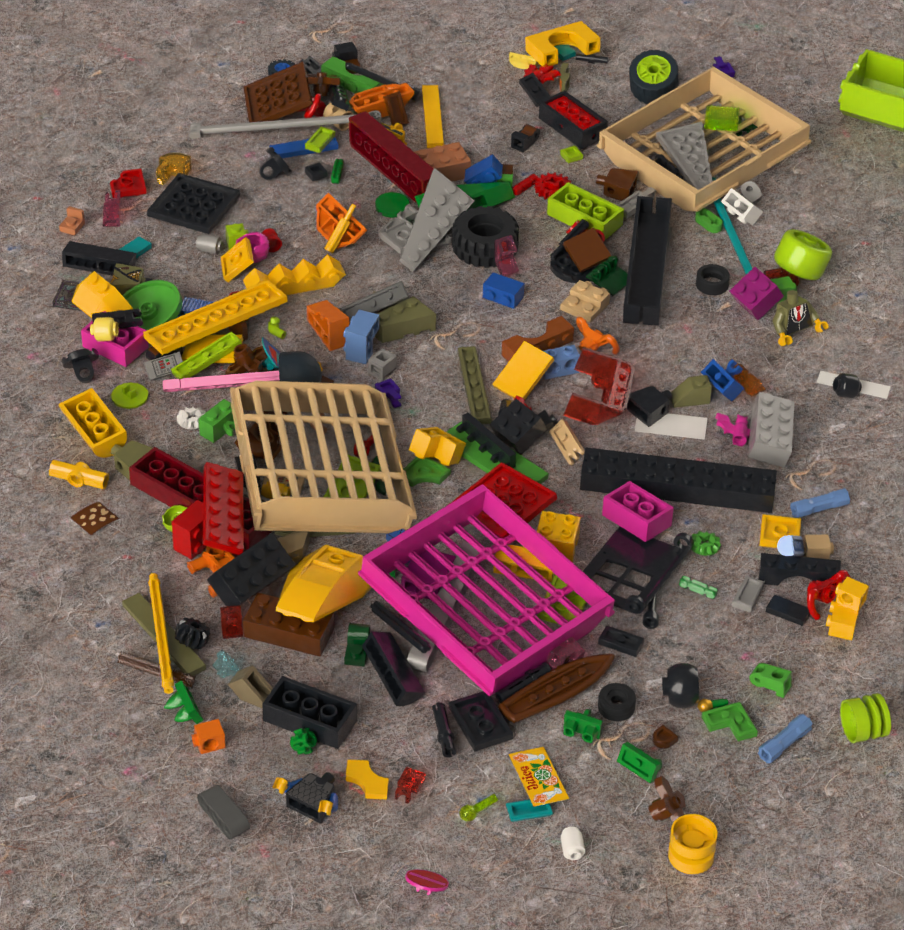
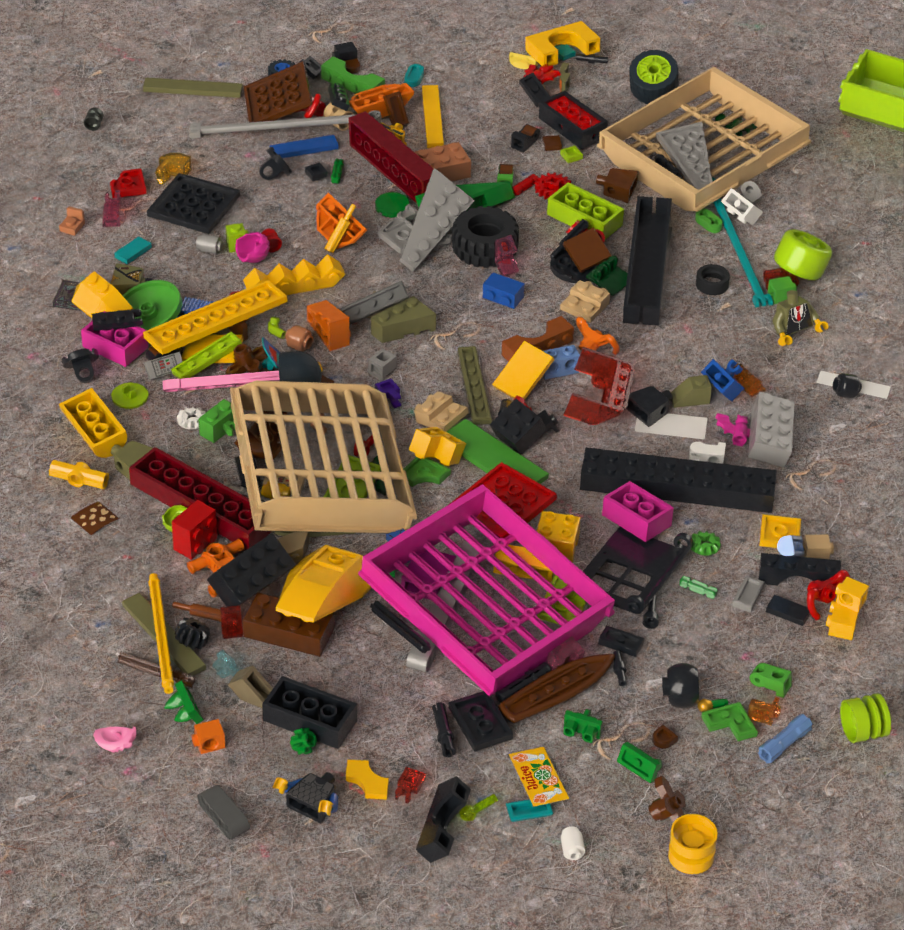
(93, 119): none -> pearl dark grey wheel
(95, 258): black brick -> none
(104, 329): light yellow head -> none
(115, 738): none -> bright pink hat
(193, 87): none -> olive tile
(199, 610): none -> dark orange axle
(223, 508): red plate -> none
(236, 259): yellow tile -> none
(299, 338): none -> nougat head
(320, 139): lime tile -> none
(322, 82): reddish brown plant -> none
(356, 637): dark green plate -> none
(360, 336): medium blue brick -> none
(378, 78): black piece -> none
(393, 668): black brick -> none
(414, 75): none -> teal tile
(426, 880): piece -> none
(439, 411): none -> tan plate
(448, 800): none -> black arch
(485, 171): blue brick -> none
(487, 440): black hinge -> none
(552, 143): none -> reddish brown tile
(567, 441): tan hinge -> none
(619, 668): none -> black bar
(619, 692): black tyre -> none
(630, 202): light grey hinge -> none
(707, 453): none -> white leg
(722, 118): clear neon green brick -> none
(724, 67): dark purple plate -> none
(756, 293): magenta brick -> none
(763, 711): none -> clear orange bracket
(820, 503): medium blue axle -> none

